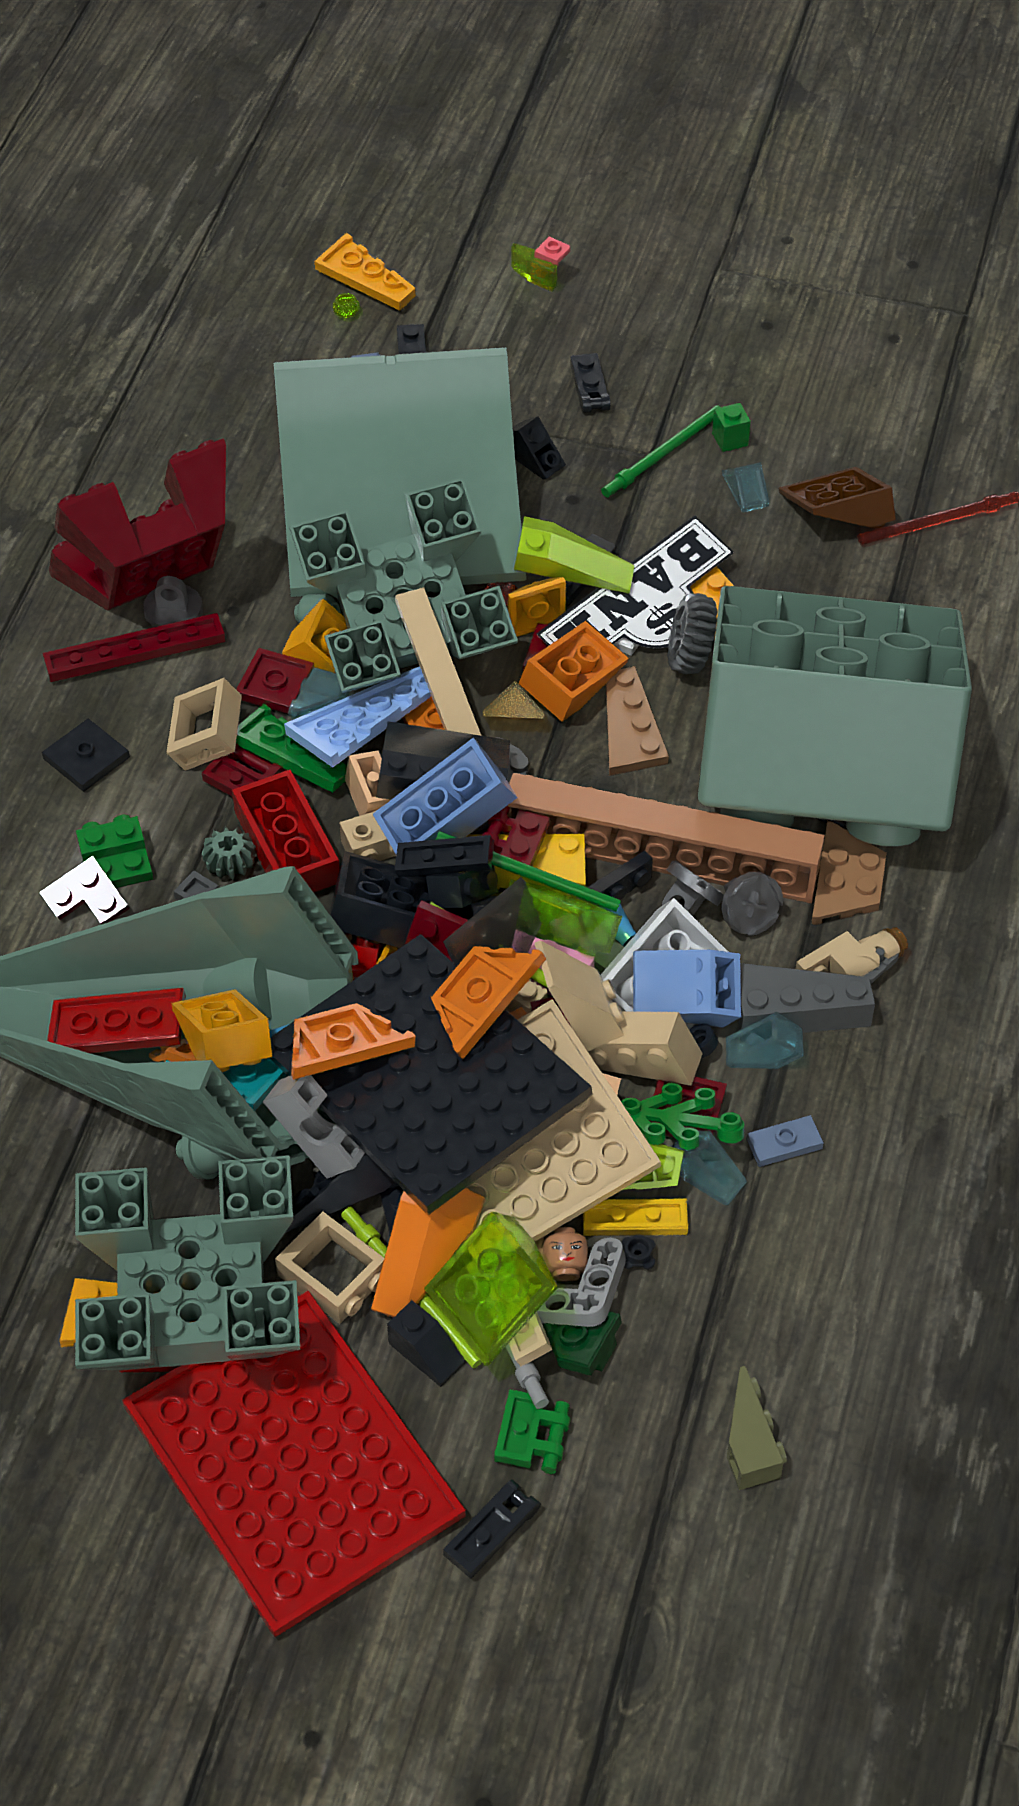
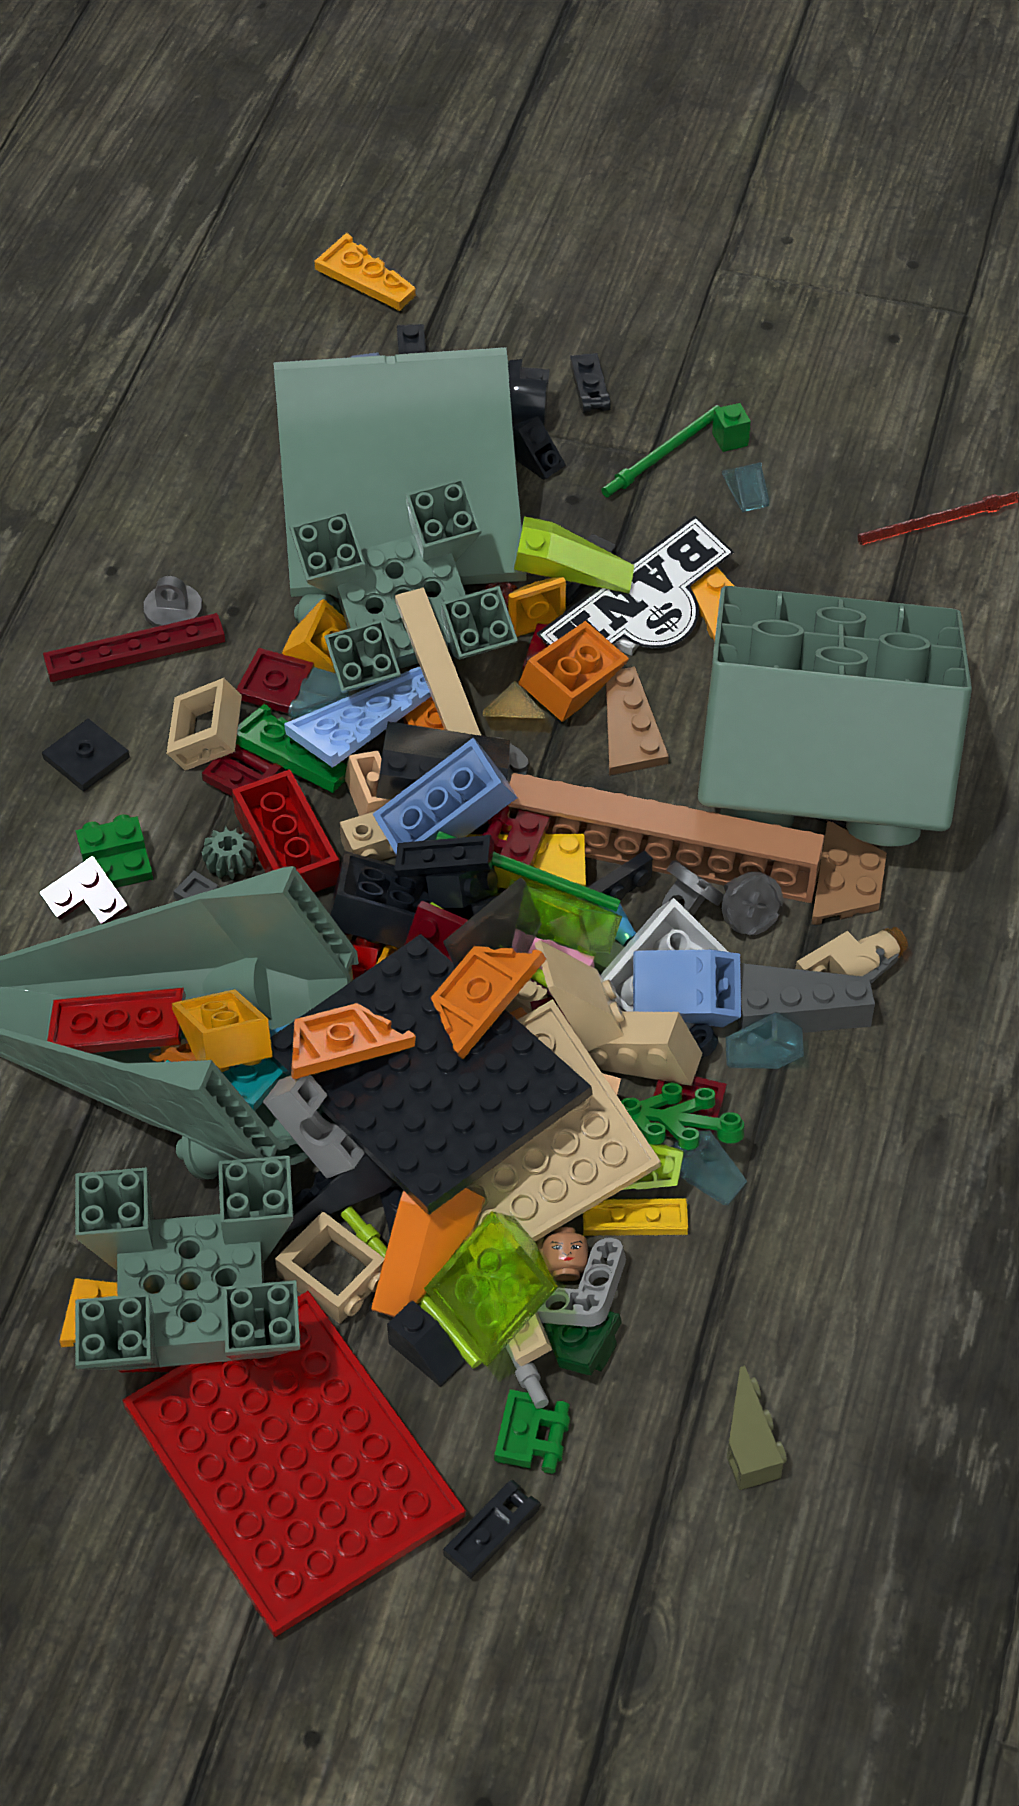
(124, 559): dark red slope -> none
(346, 305): clear neon green plate -> none
(527, 392): none -> black brick
(533, 269): clear neon green slope -> none
(552, 250): coral bracket -> none
(642, 1244): black plate -> none
(692, 633): dark grey gear -> none
(784, 1141): sand blue plate -> none
(846, 497): reddish brown slope -> none

